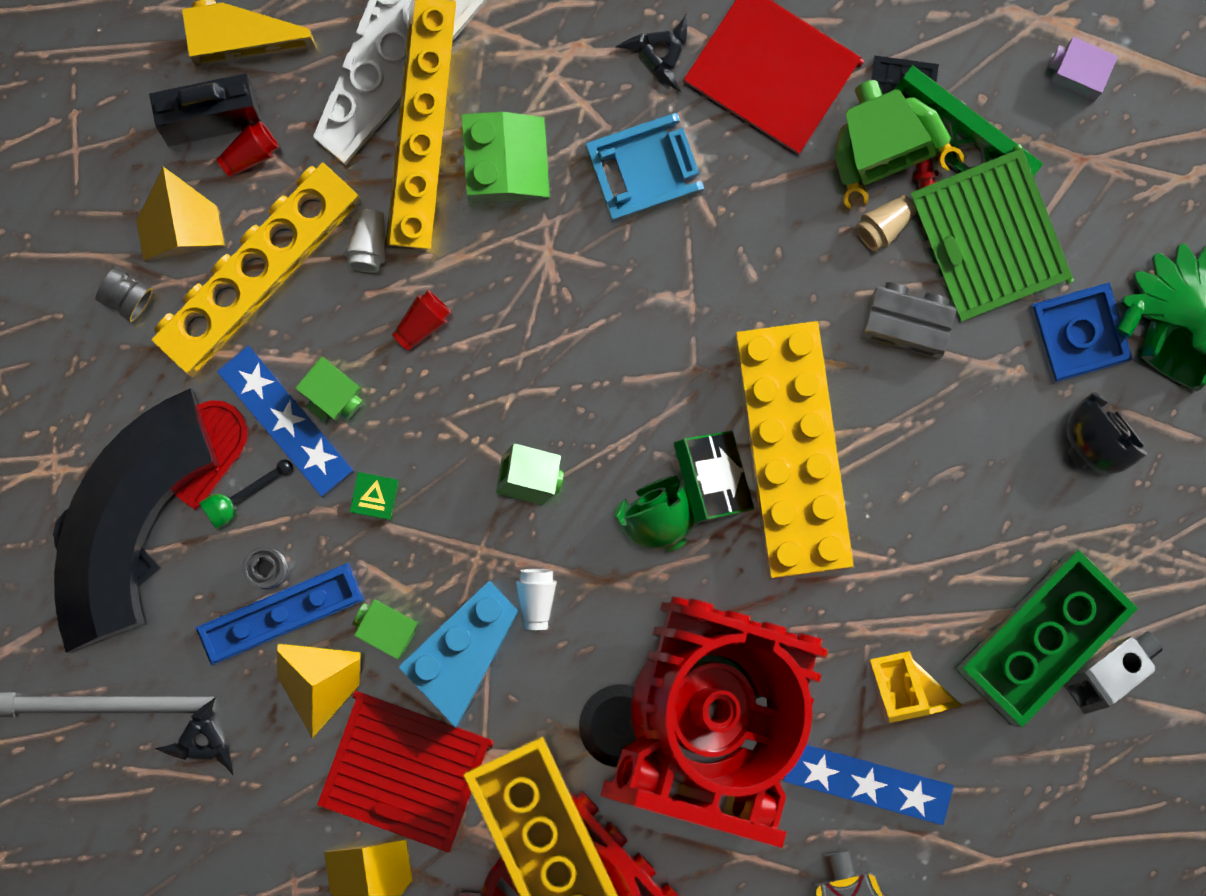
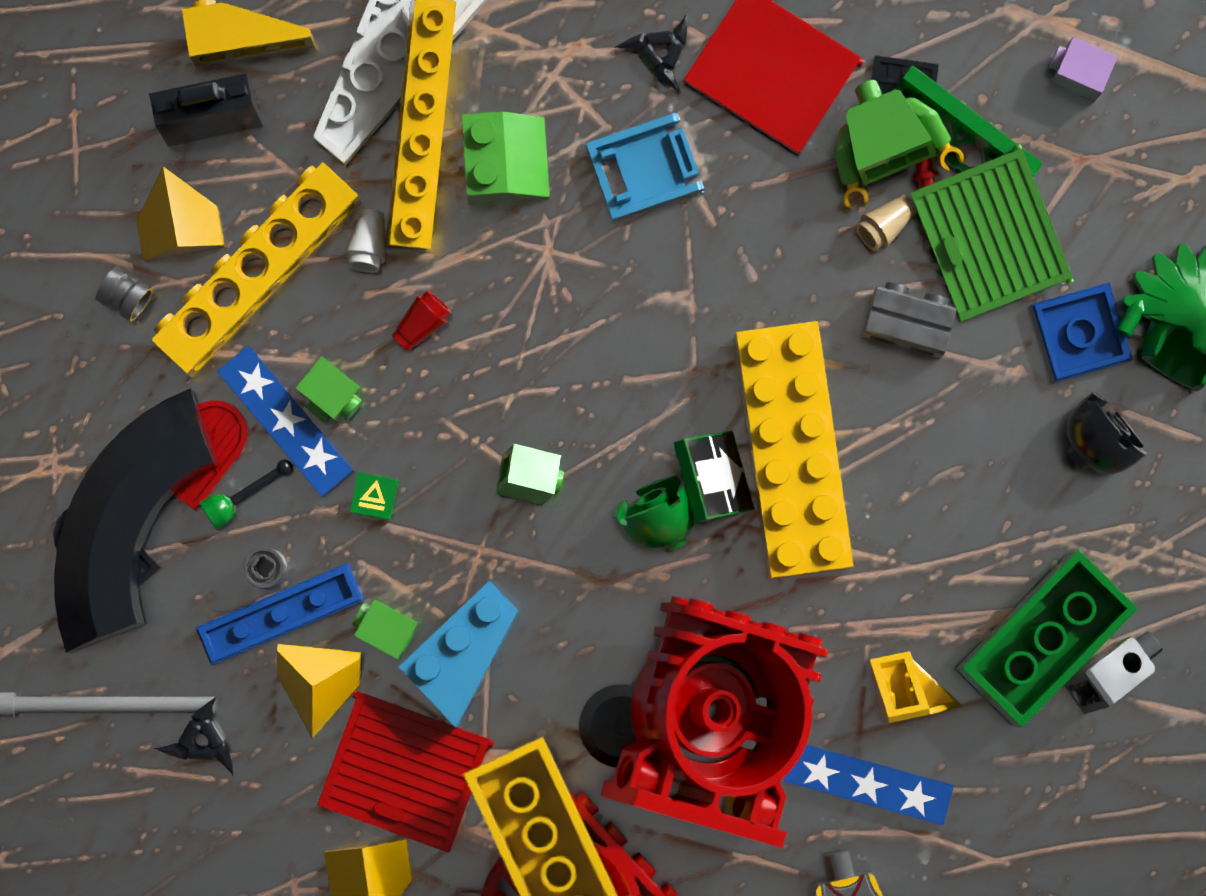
(248, 149): red cone -> none
(535, 597): white cone -> none

